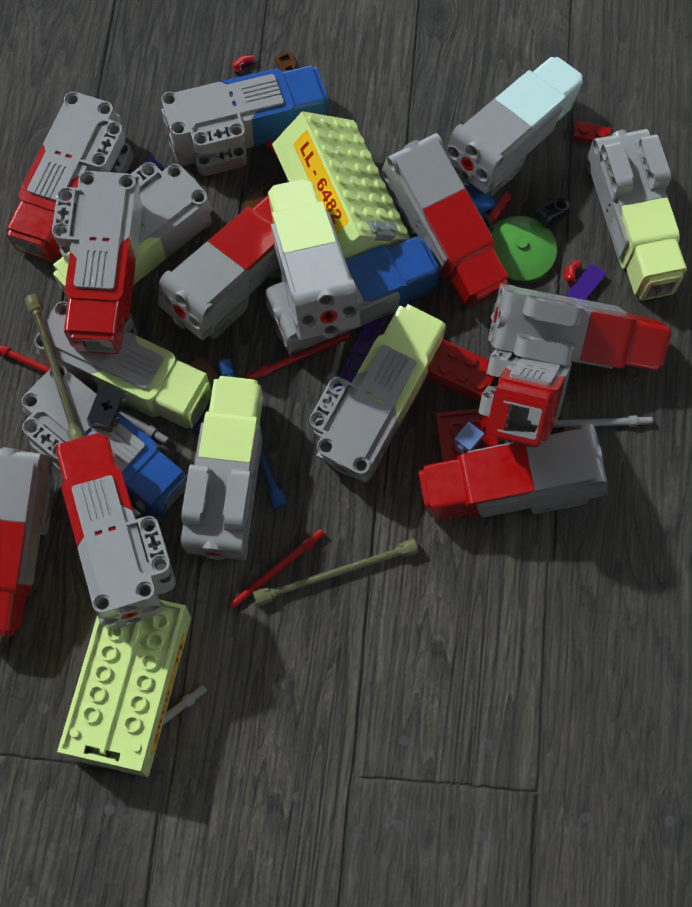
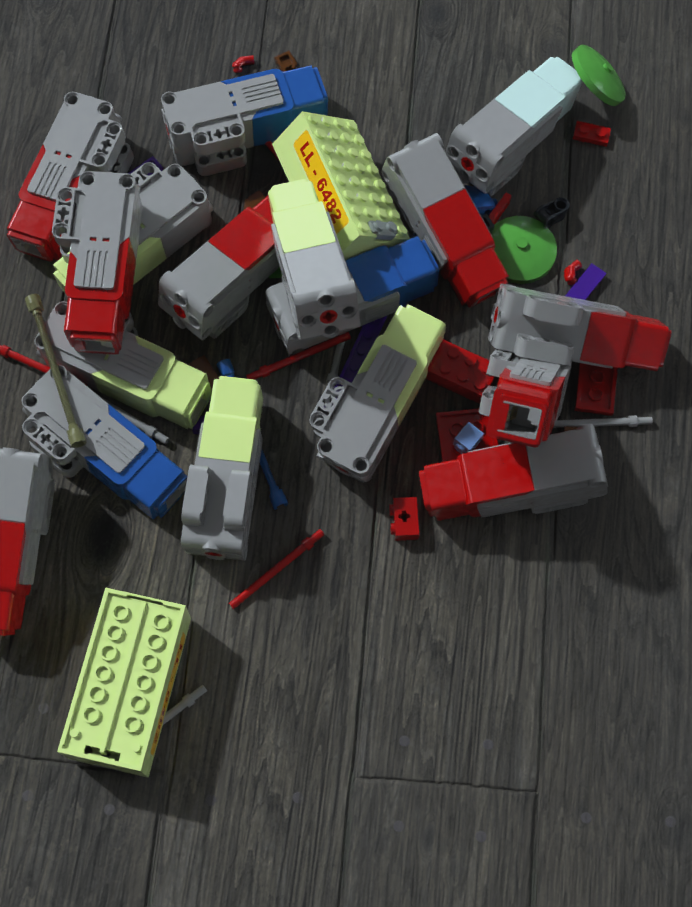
(106, 398): black brick -> none
(108, 535): light grey piece -> none
(404, 507): none -> red brick
(404, 549): olive hose -> none
(596, 389): none -> red plate
(598, 75): none -> bright green dish
(631, 188): piece -> none

